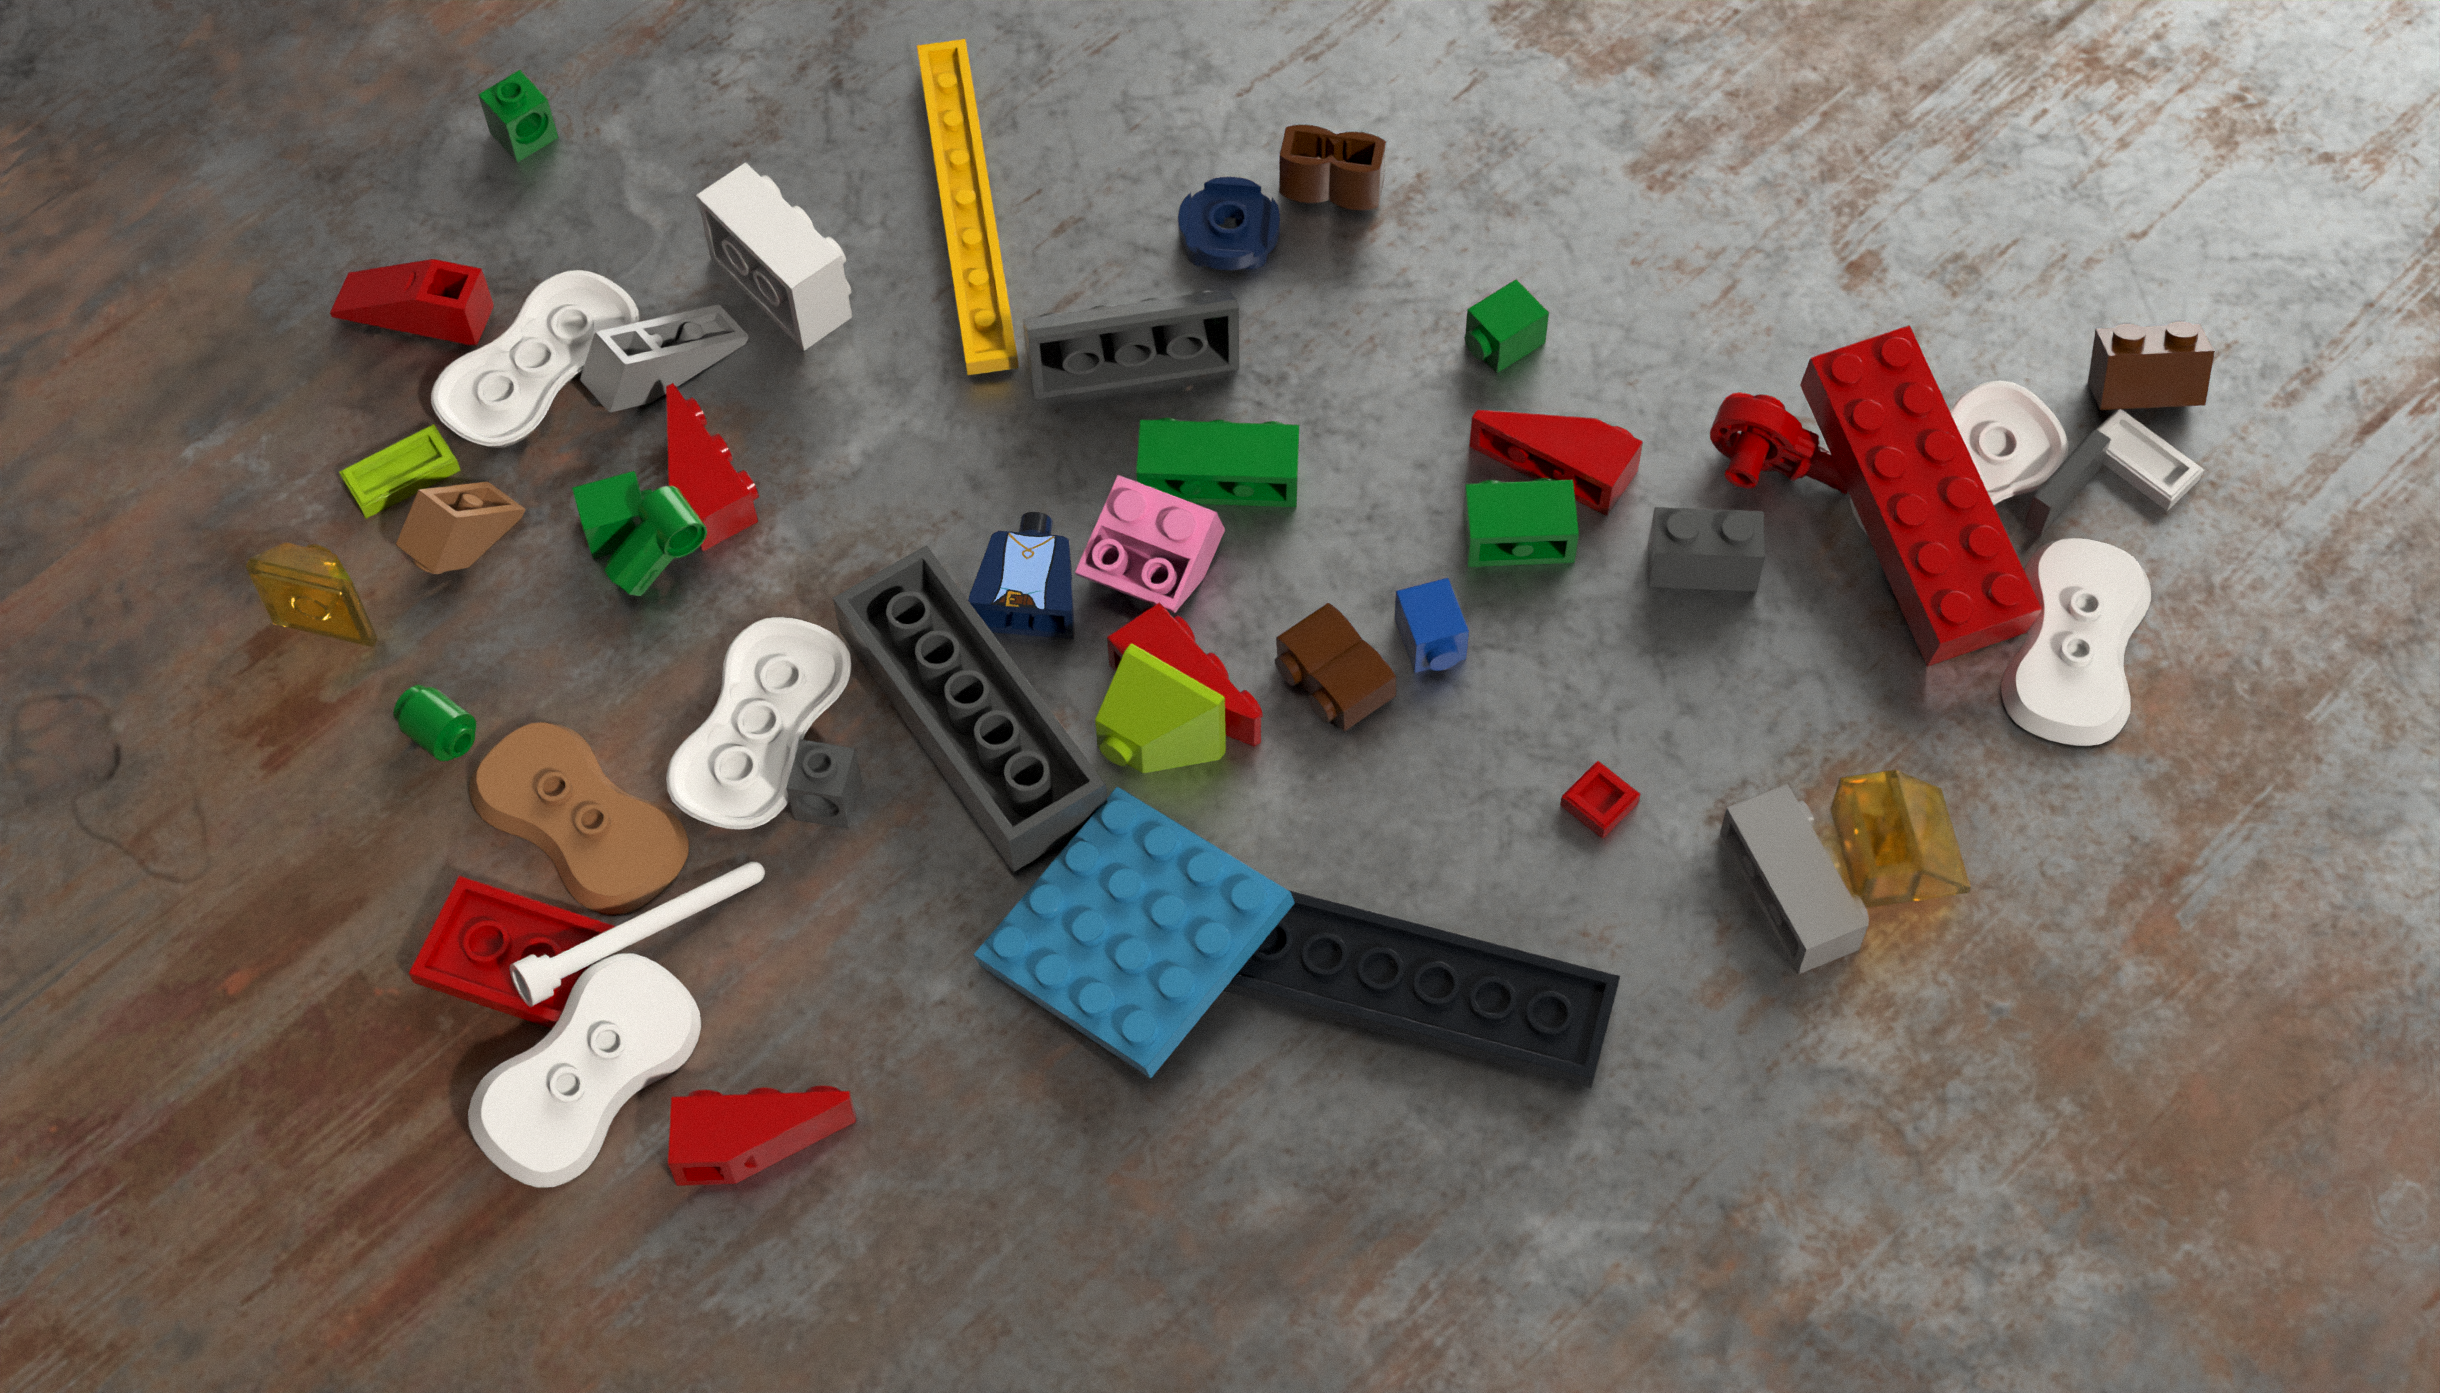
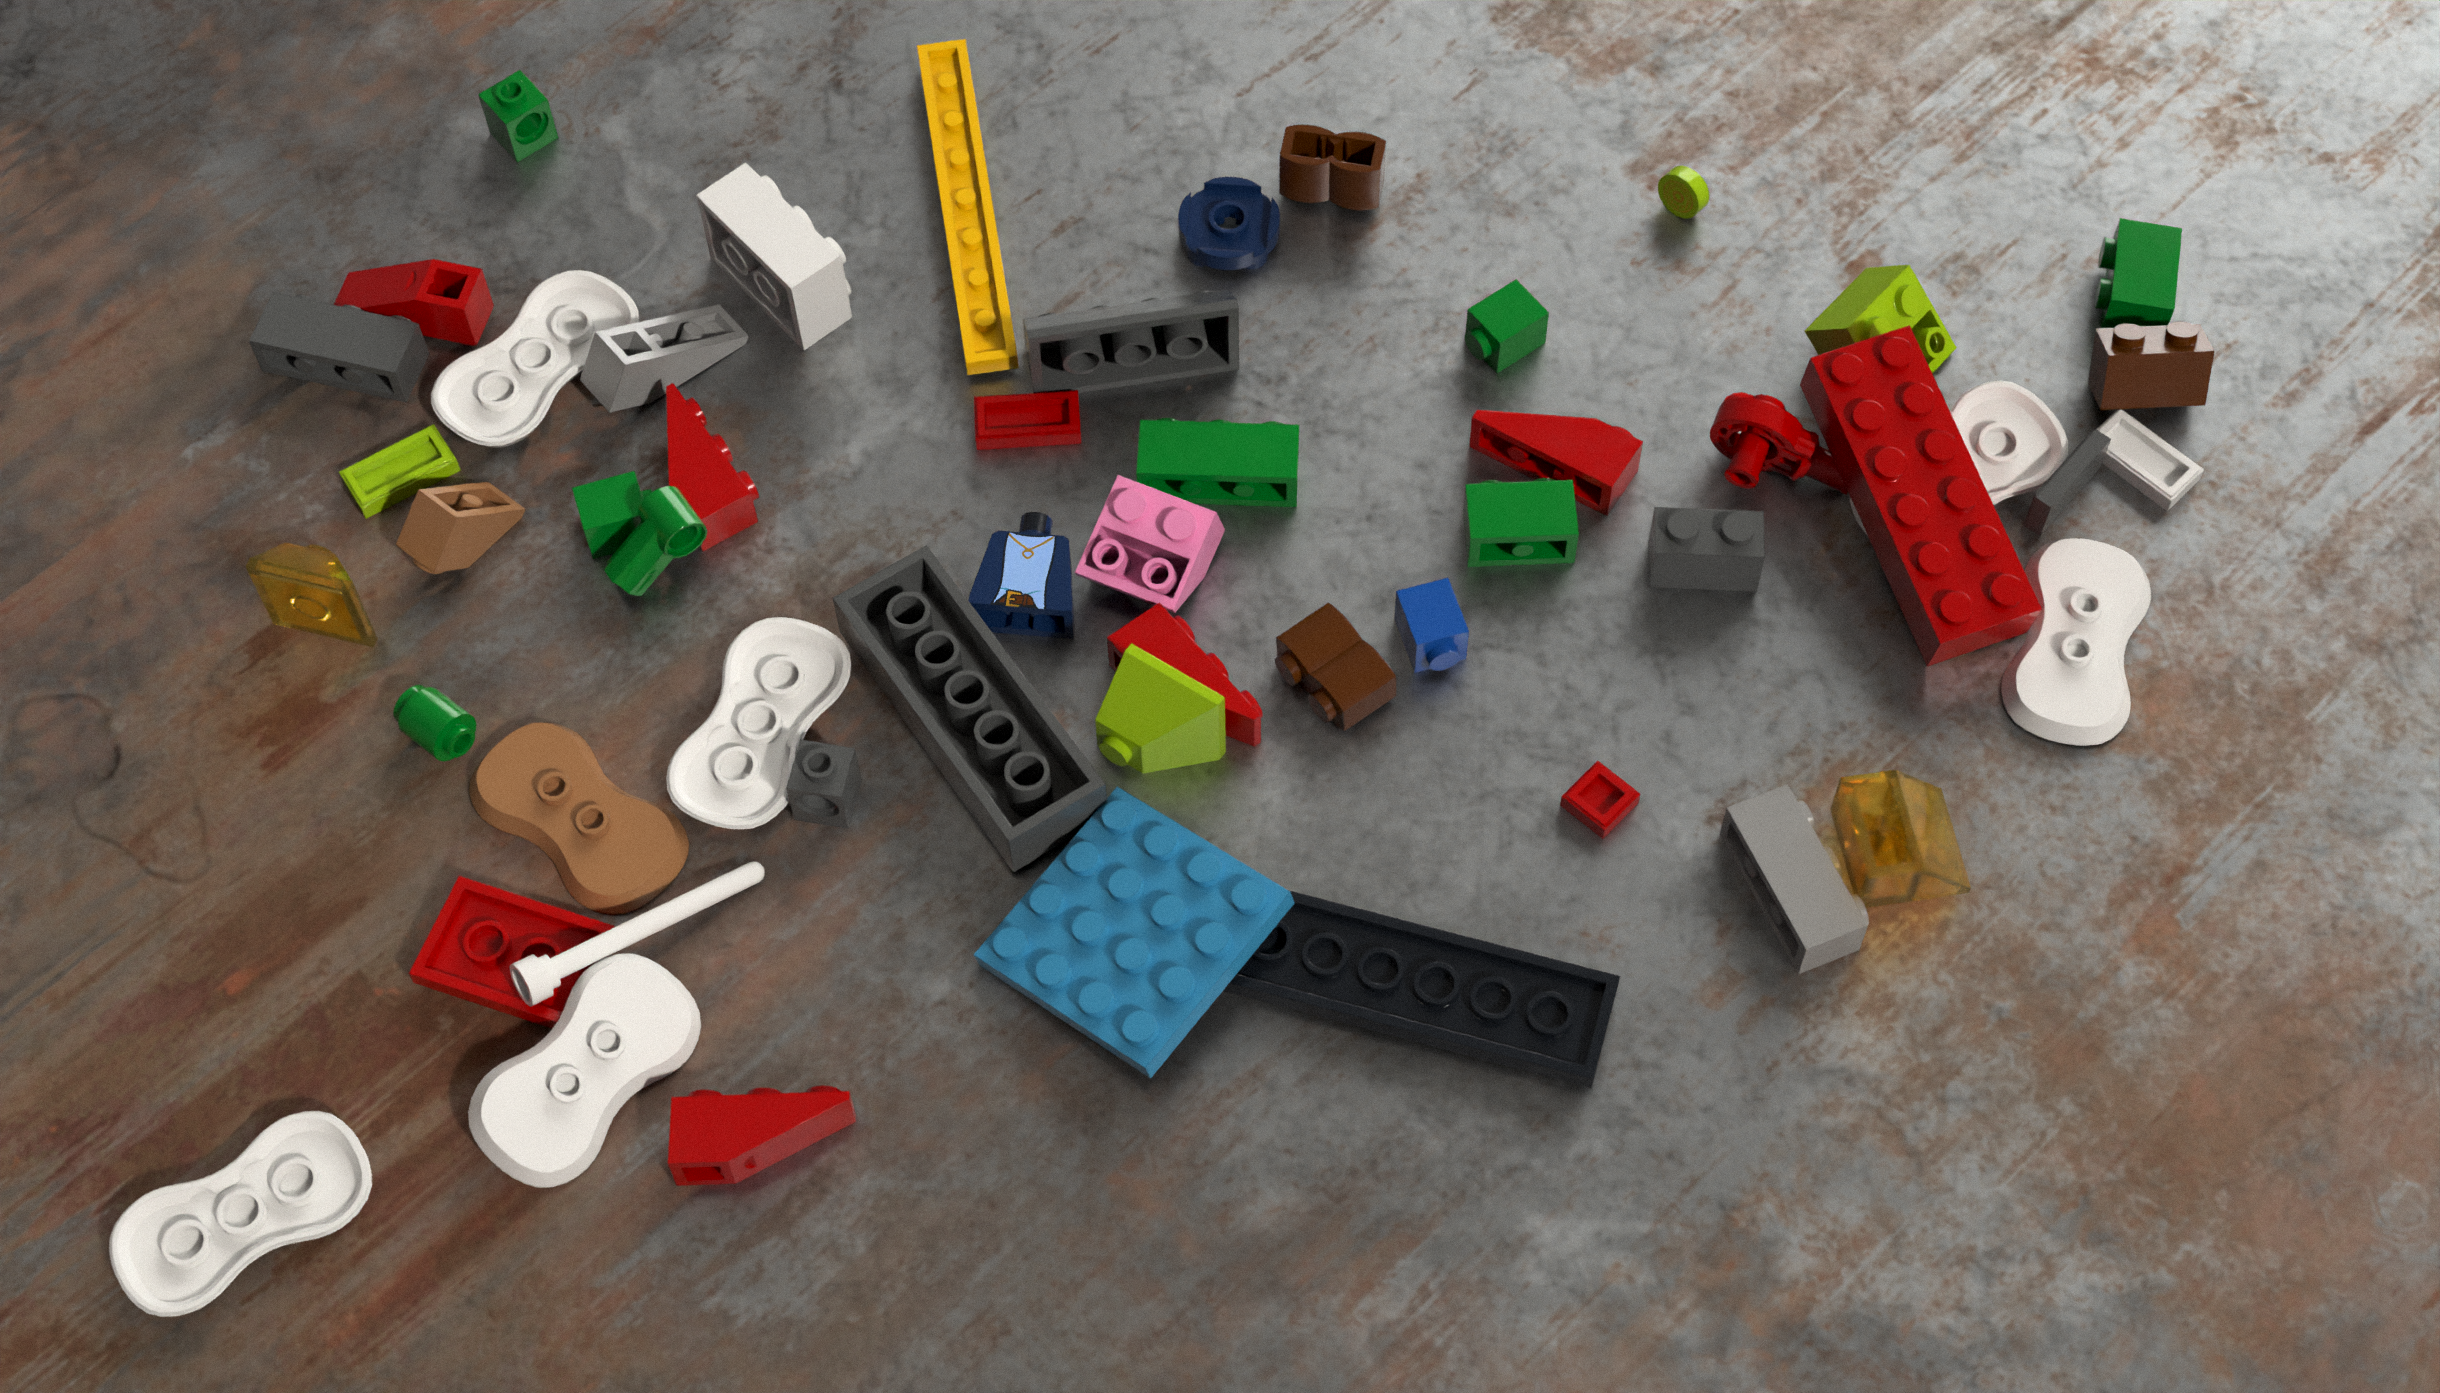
(195, 1237): none -> white plate
(339, 346): none -> dark grey brick
(1027, 420): none -> red tile
(1683, 192): none -> lime tile
(1879, 303): none -> lime slope
(2139, 274): none -> green brick

